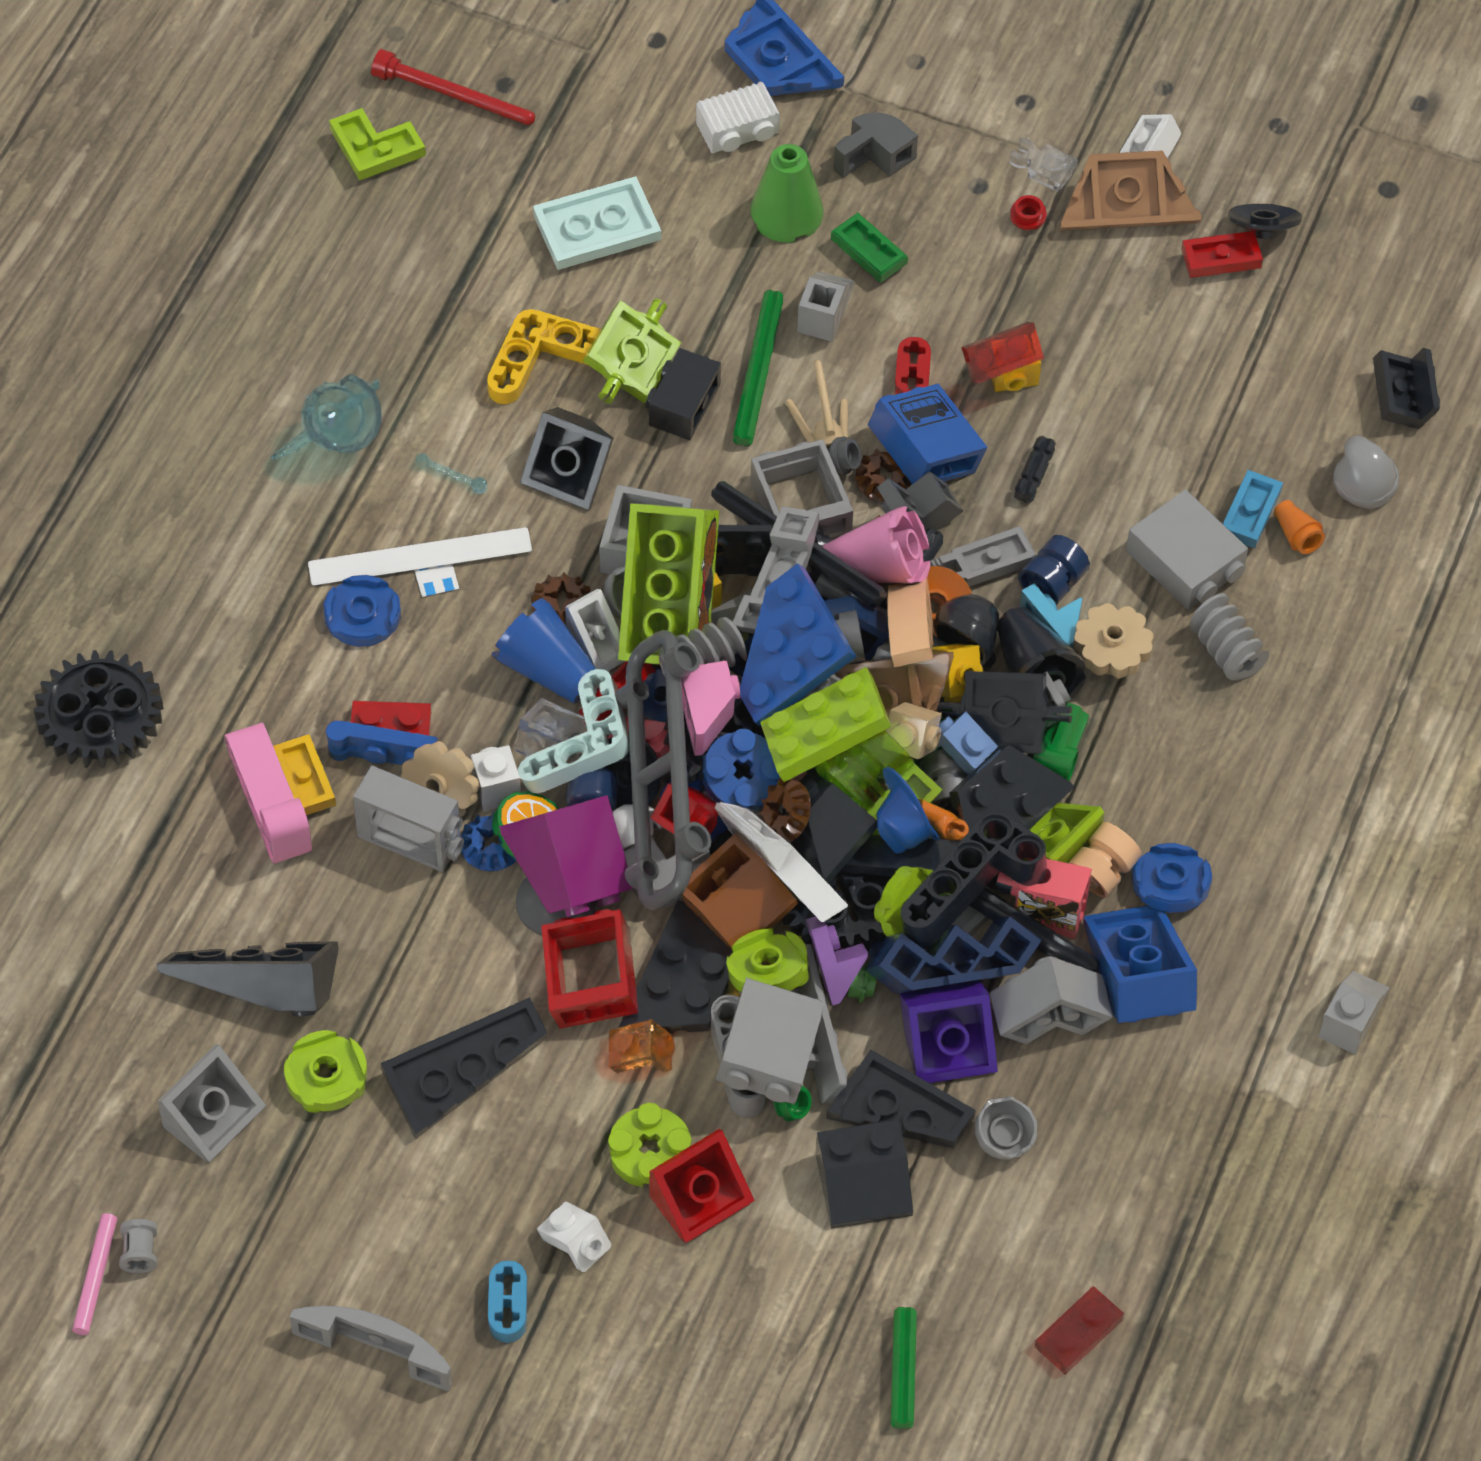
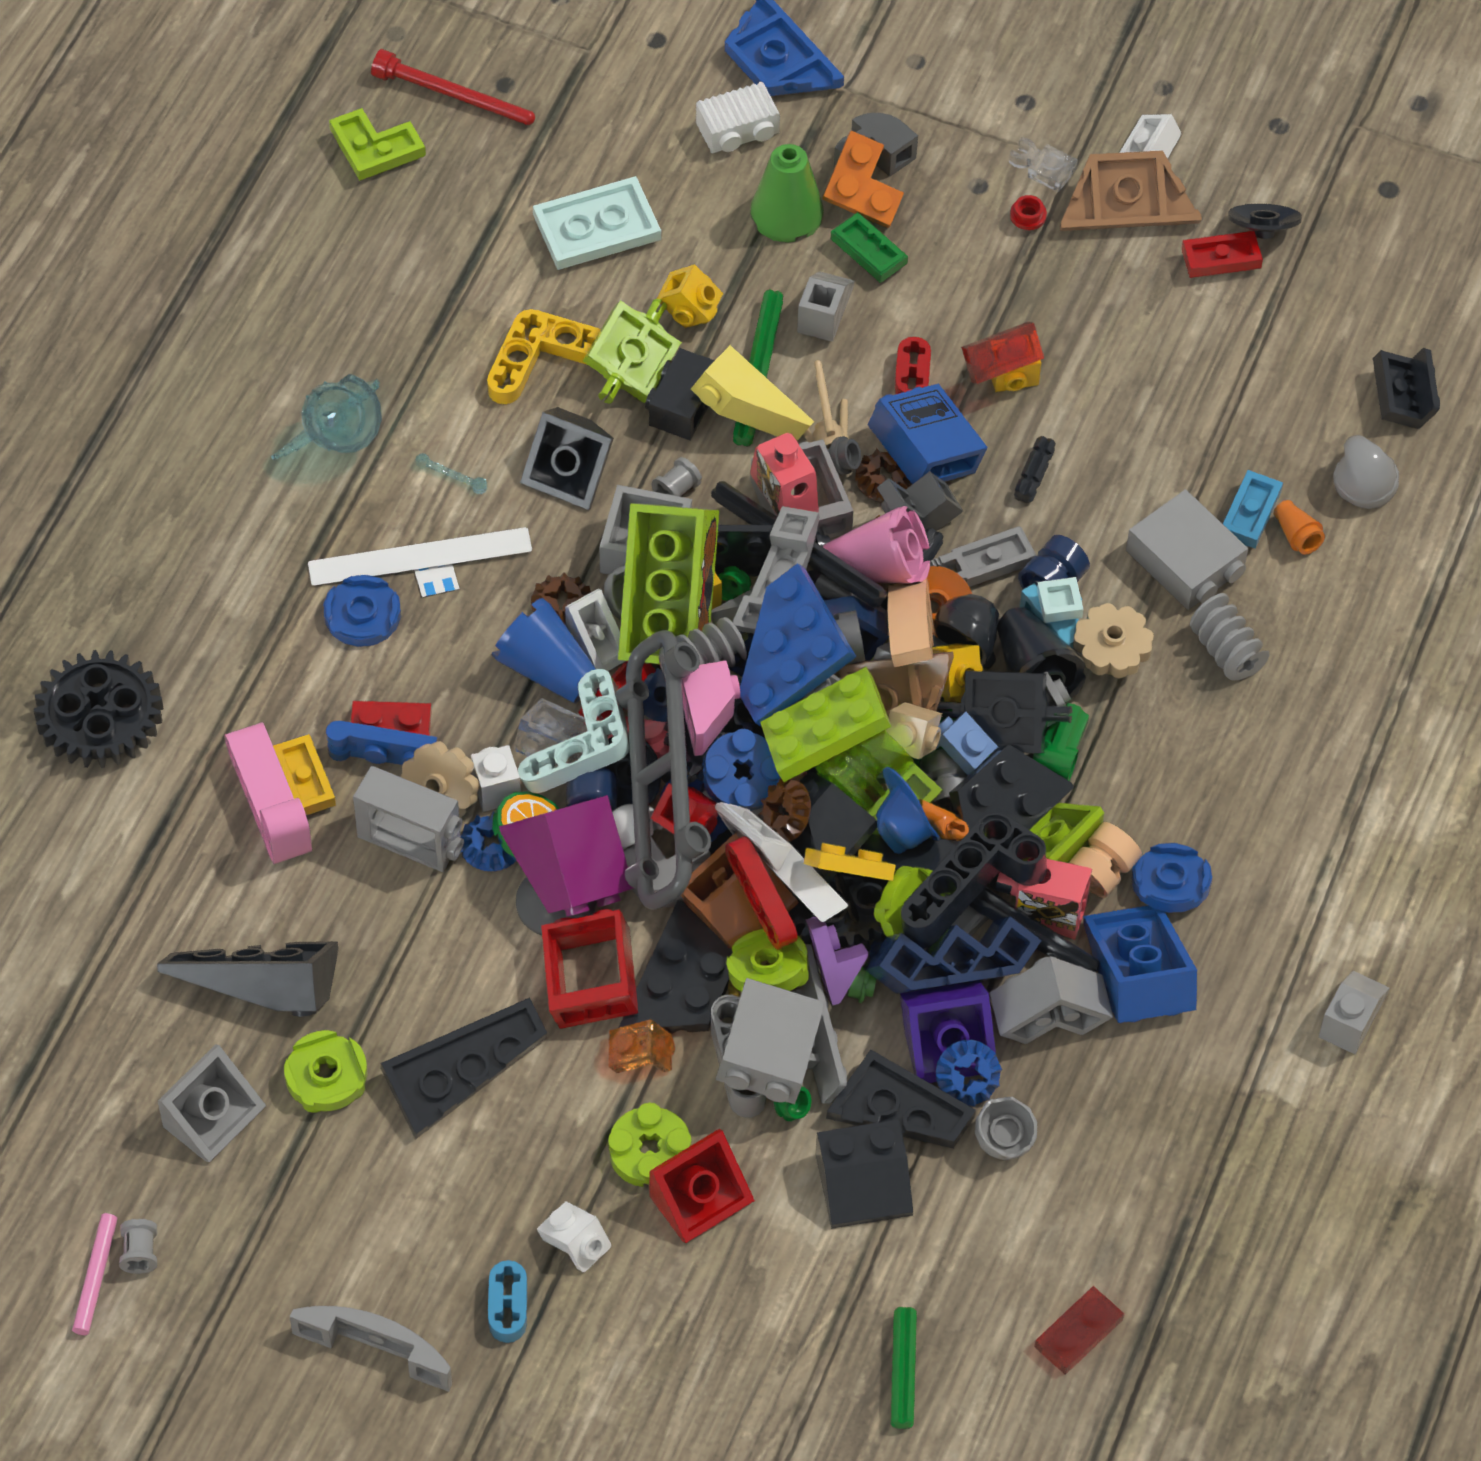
(678, 479): none -> light grey bush
(690, 296): none -> yellow brick
(731, 576): none -> green plate
(747, 396): none -> light yellow slope
(761, 892): none -> red beam
(779, 468): none -> coral torso
(834, 858): none -> yellow plate
(852, 184): none -> orange plate
(963, 1054): none -> blue gear
(1060, 600): none -> light aqua plate

